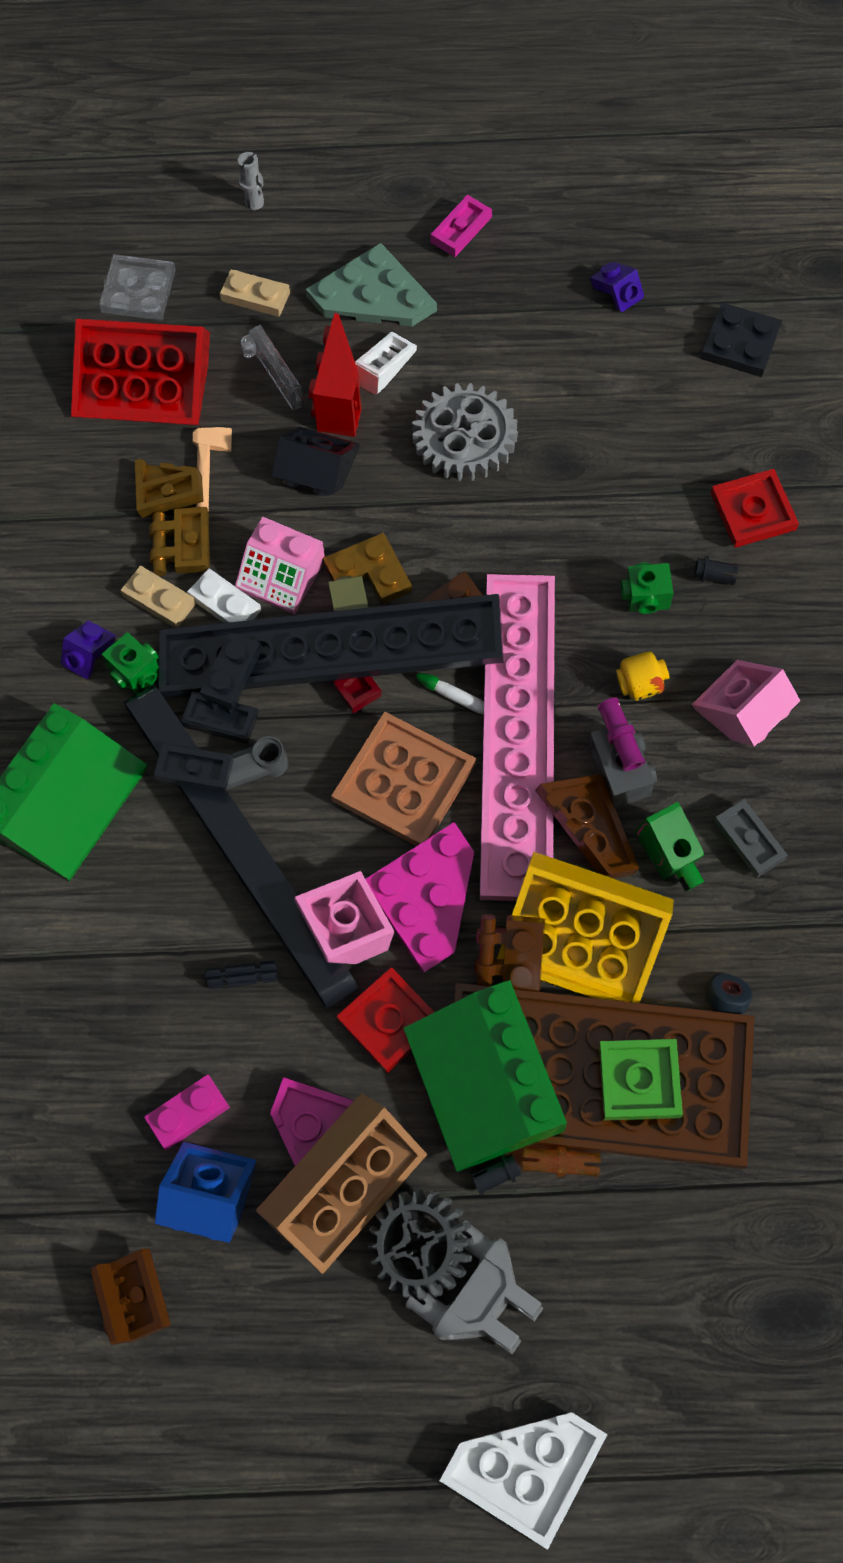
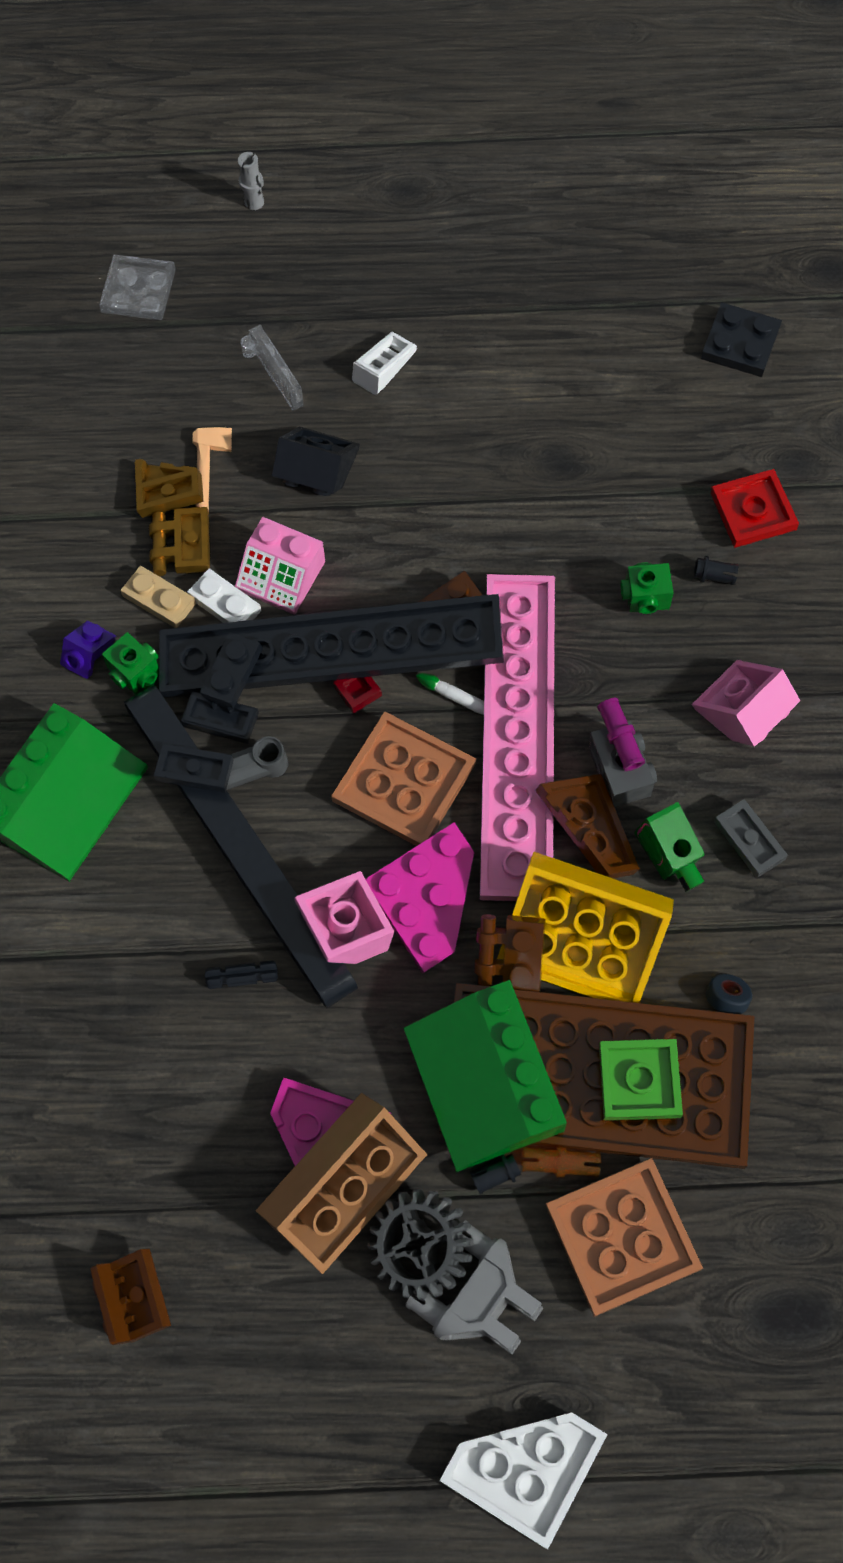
(139, 371): red slope -> none
(186, 1112): dark pink plate -> none
(204, 1192): blue slope -> none
(255, 293): tan plate -> none
(337, 385): red slope -> none
(347, 593): olive brick -> none
(373, 290): sand green plate -> none
(374, 561): pearl gold plate -> none
(379, 1018): red plate -> none
(461, 225): dark pink plate -> none
(464, 432): light grey gear -> none
(621, 283): dark purple bracket -> none
(623, 1237): none -> nougat plate
(642, 676): yellow head -> none

